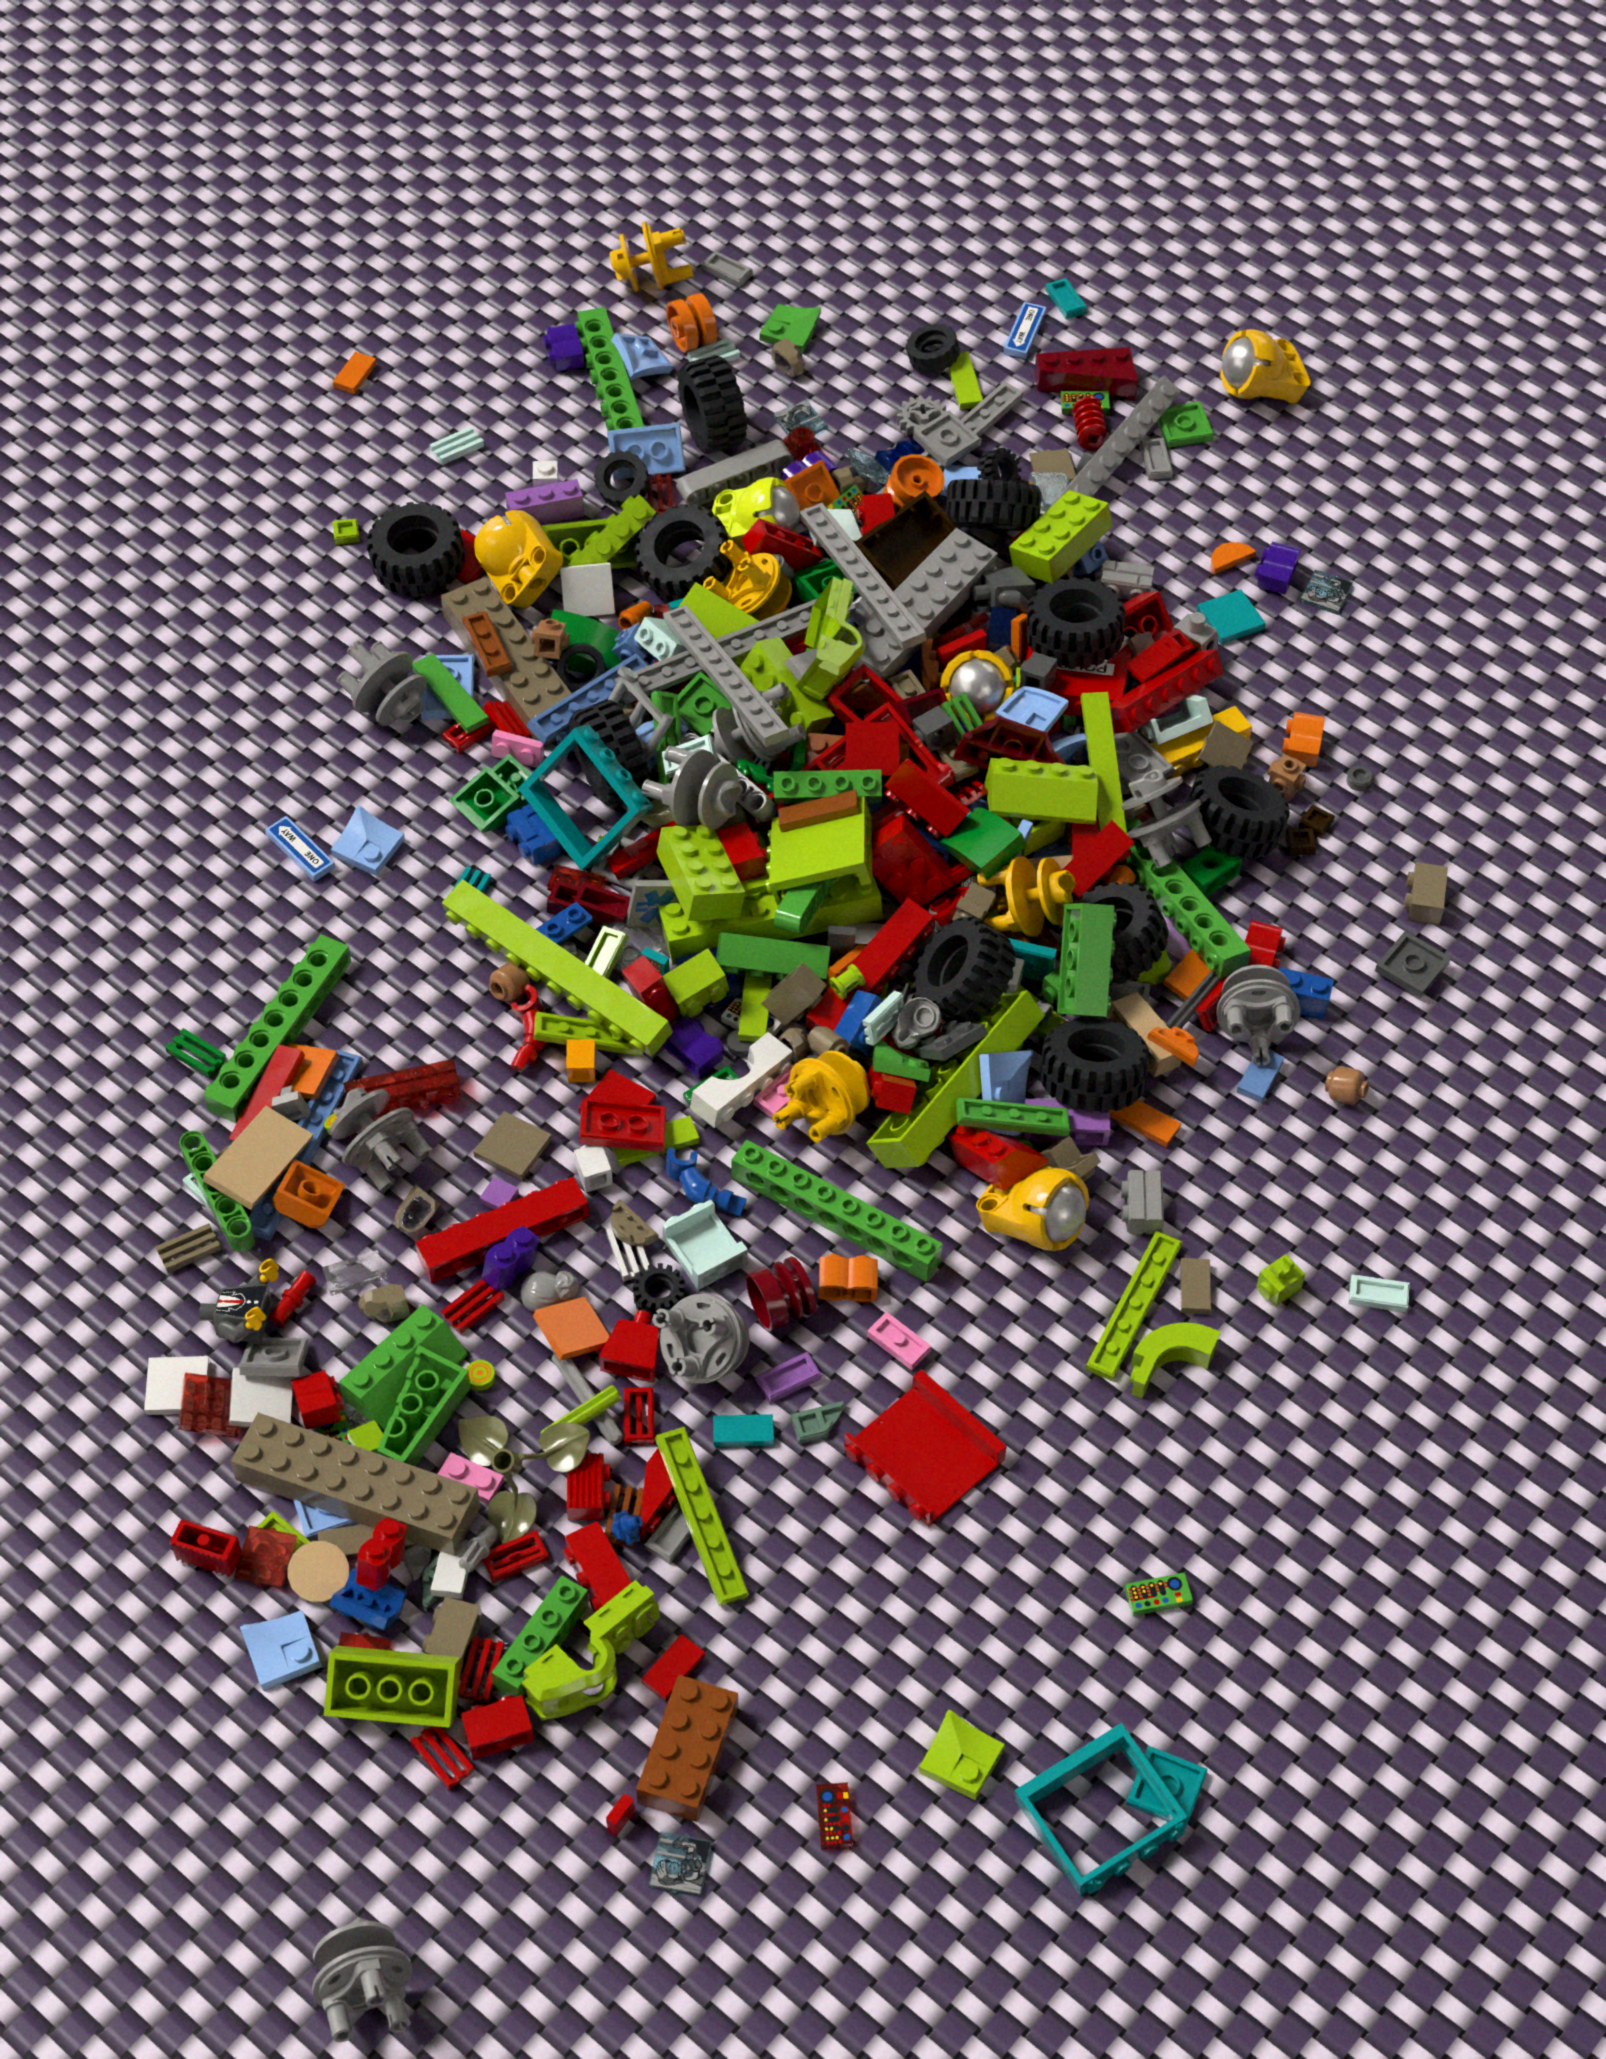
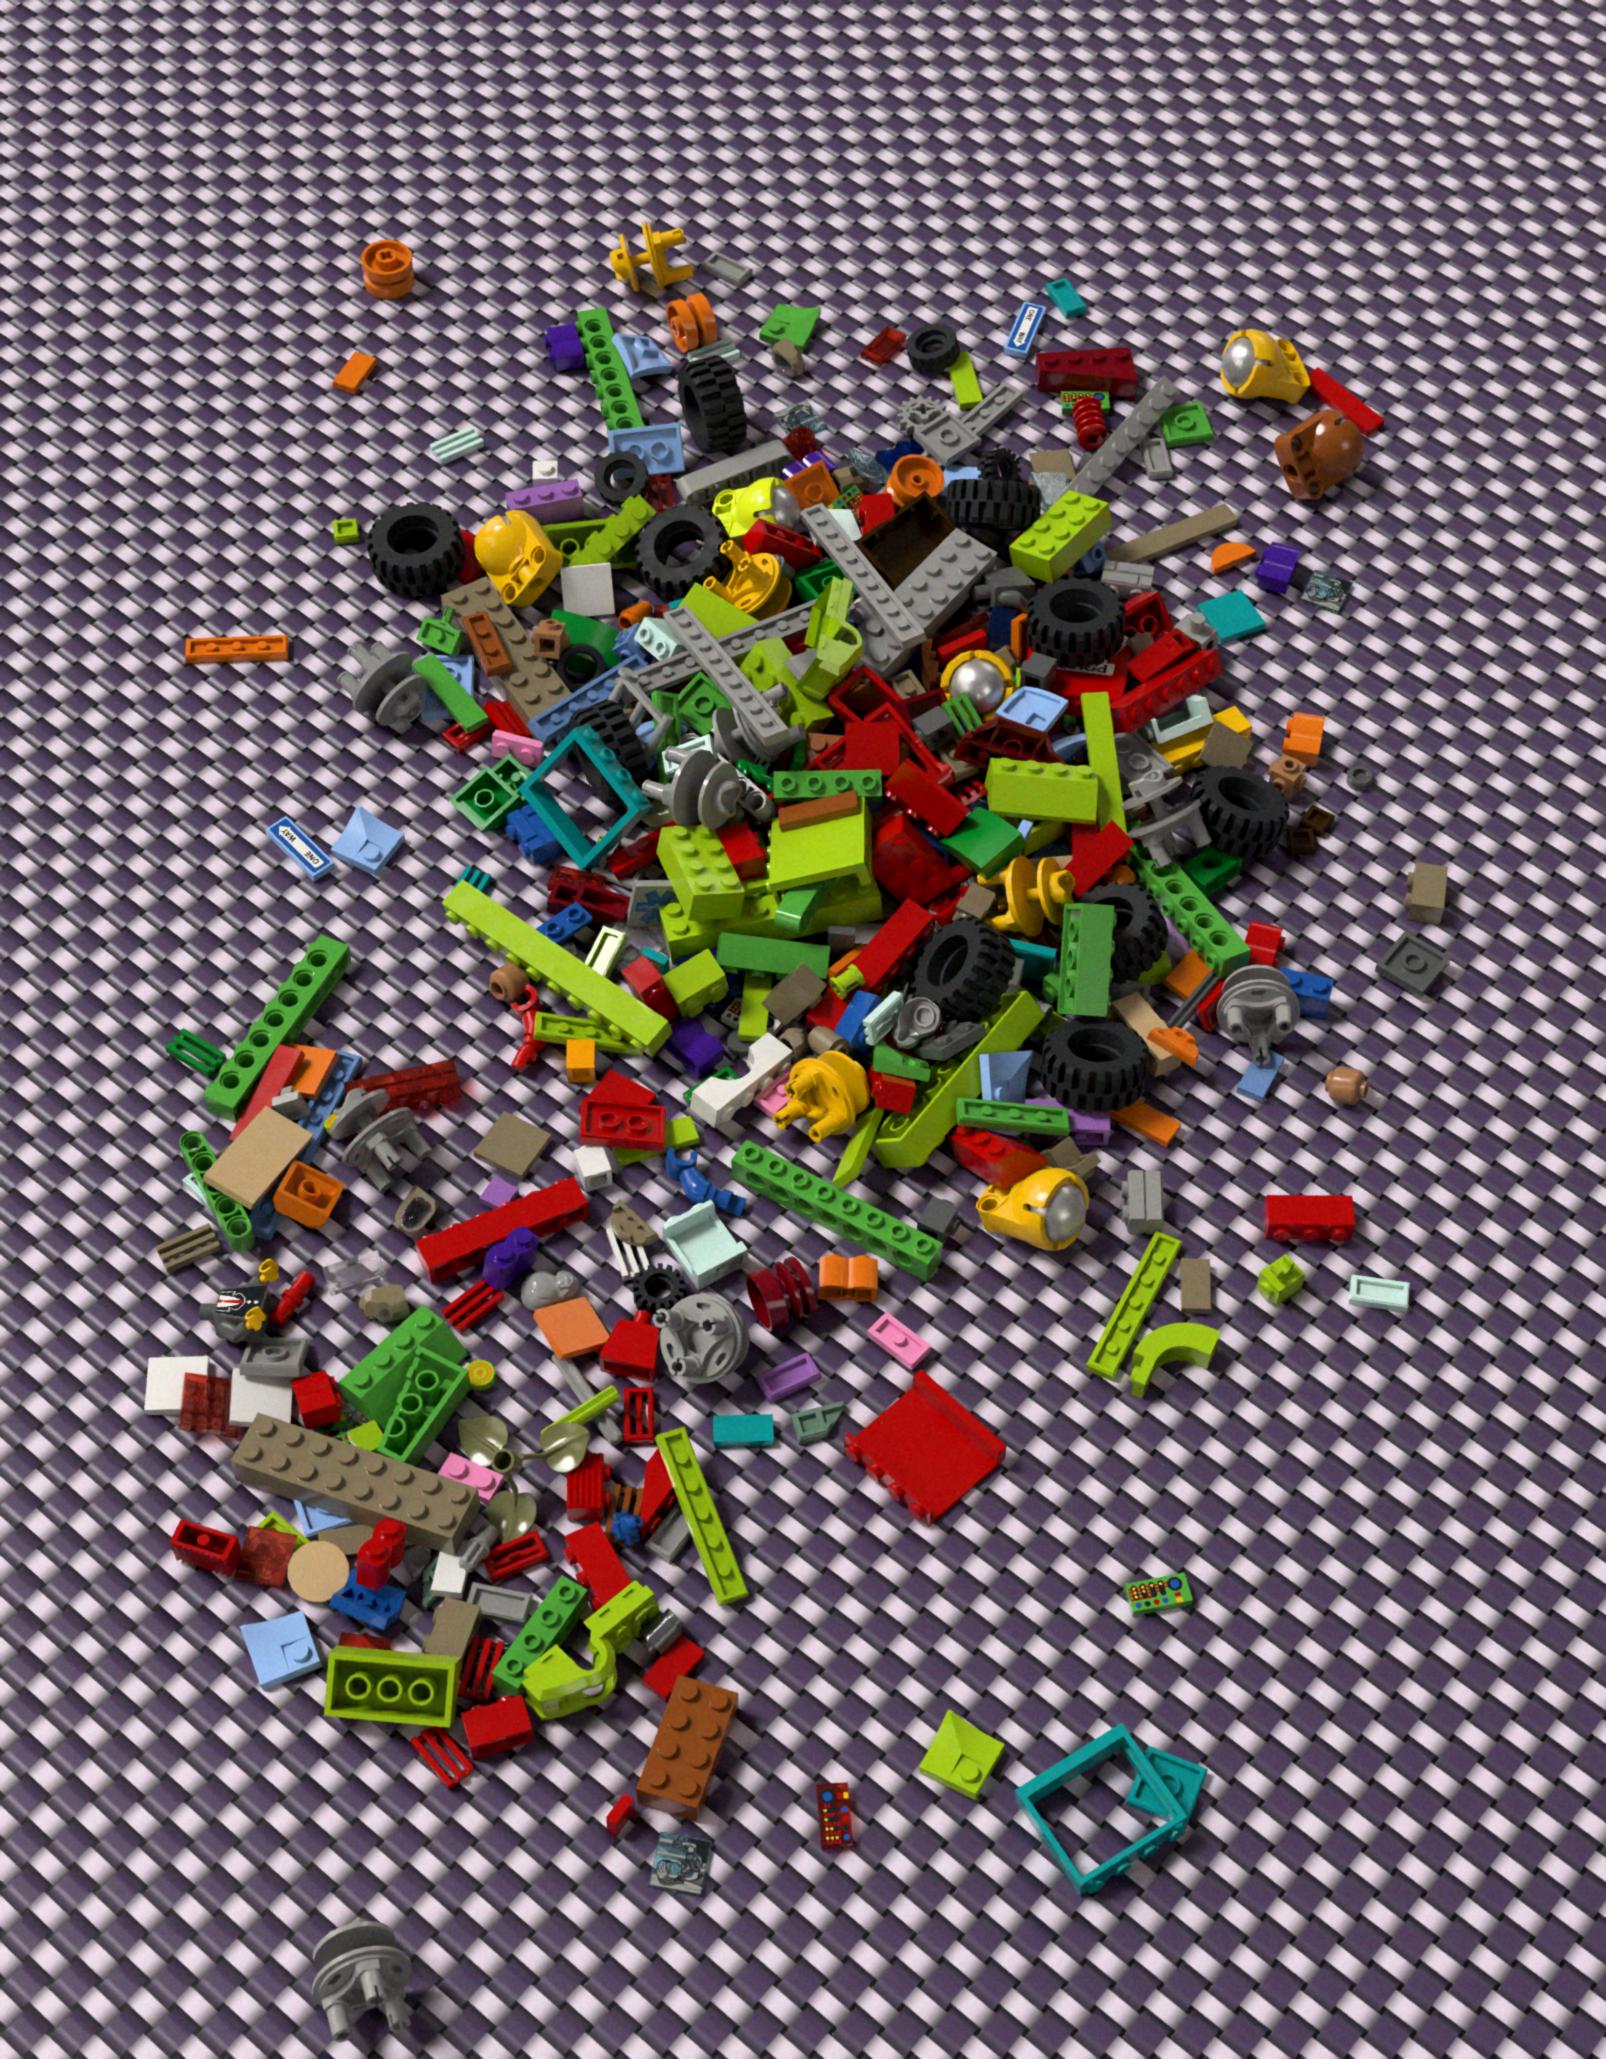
(237, 649): none -> orange tile
(387, 269): none -> orange wheel
(442, 633): none -> bright green plate
(501, 1603): none -> light grey tile
(662, 1632): none -> dark grey brick
(858, 1146): none -> lime tile
(883, 346): none -> clear red tile
(939, 1219): none -> dark grey brick
(1174, 536): none -> dark tan tile
(1309, 1217): none -> red brick
(1319, 453): none -> dark orange piece
(1343, 401): none -> red tile

